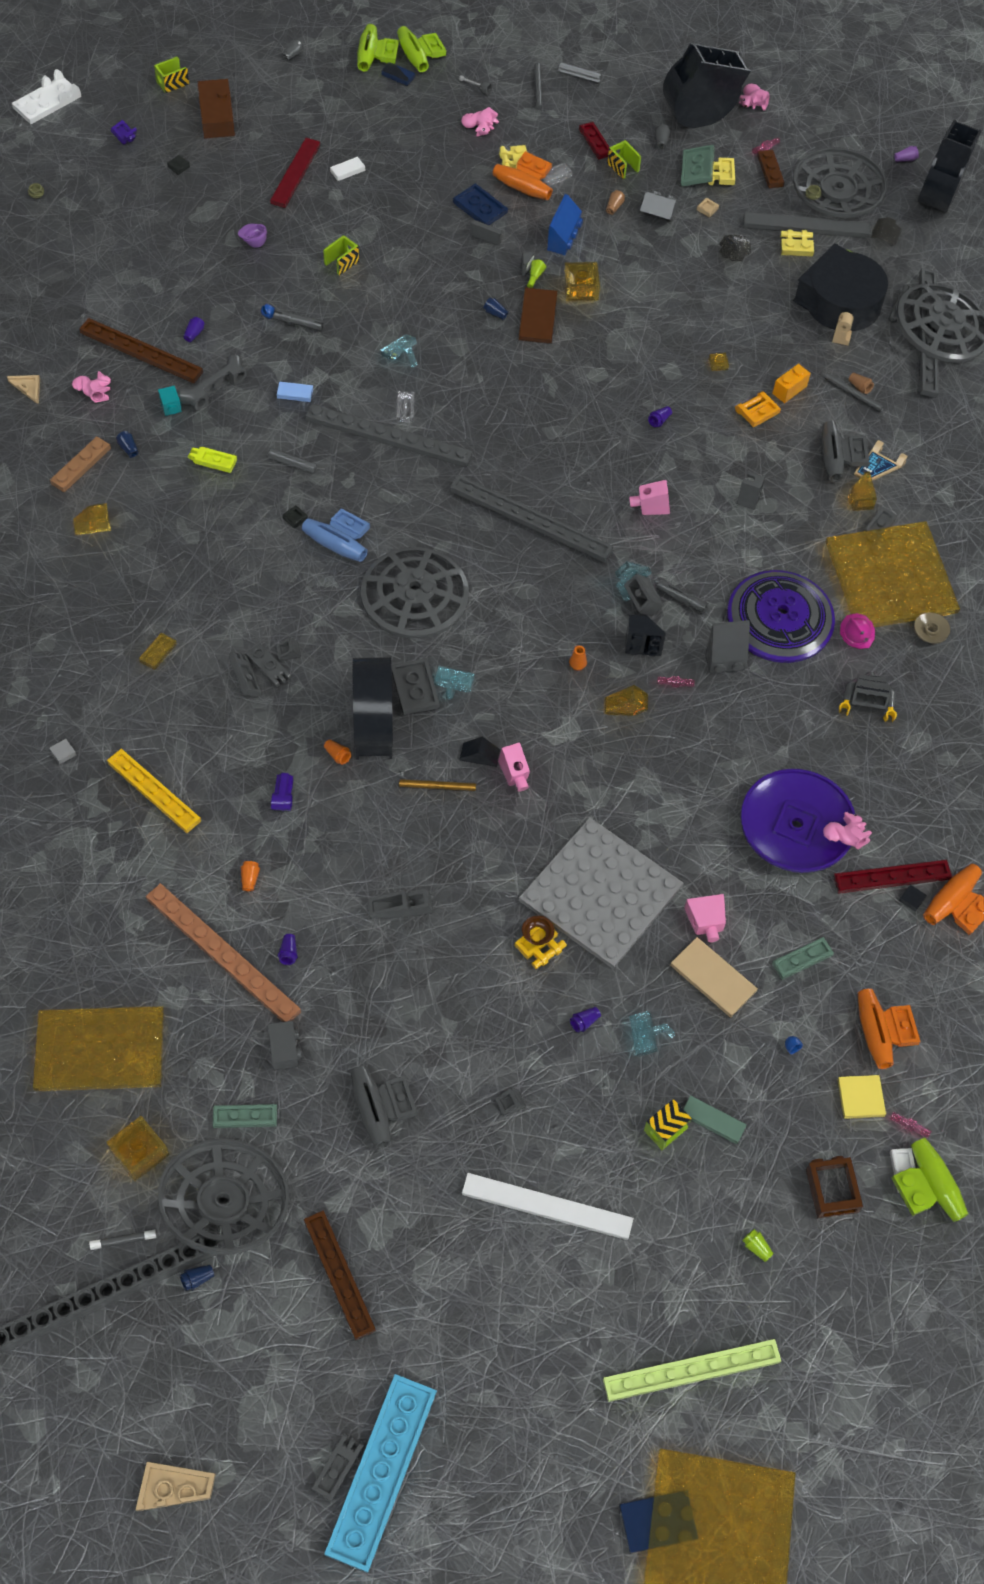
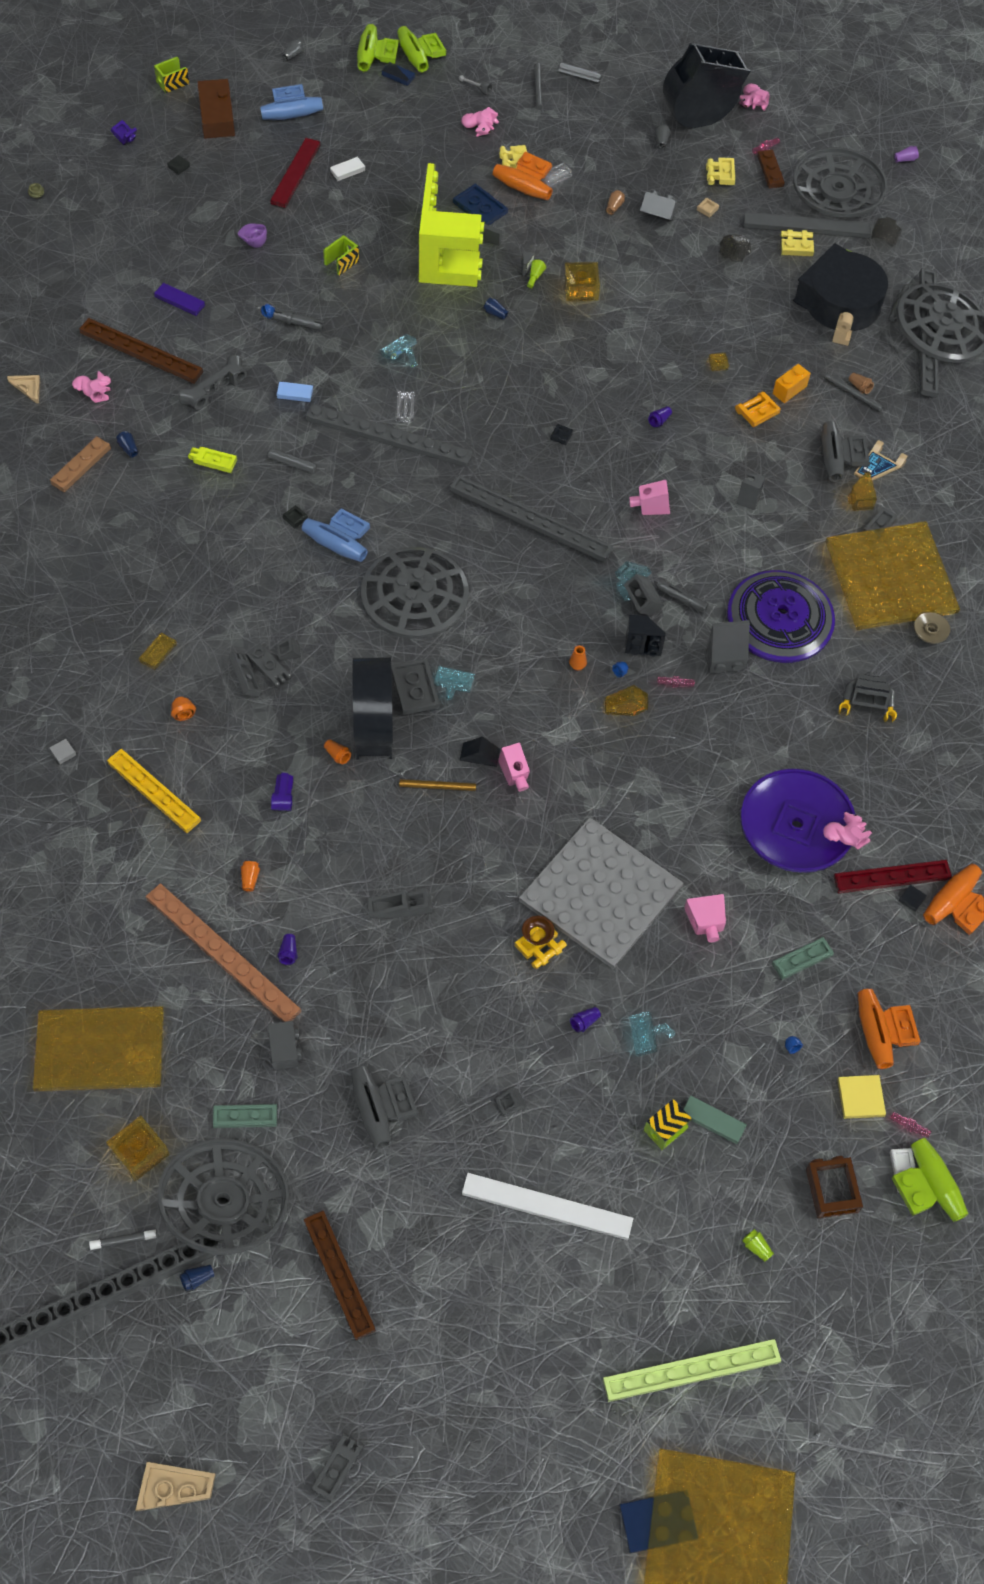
(47, 98): white hinge -> none
(92, 520): clear yellow slope -> none
(169, 400): teal brick -> none
(179, 299): none -> dark purple tile
(182, 709): none -> orange cone
(193, 329): dark purple cone -> none
(290, 103): none -> medium blue plate
(380, 1473): medium azure plate -> none
(450, 232): none -> neon yellow bracket
(538, 315): reddish brown tile -> none
(561, 434): none -> black tile
(564, 226): blue slope -> none
(595, 140): dark red tile -> none
(620, 669): none -> blue hinge
(626, 153): lime piece -> none
(697, 165): sand green tile -> none
(713, 977): tan tile -> none
(813, 192): olive plate -> none
(857, 631): dark pink piece -> none
(949, 166): black brick -> none

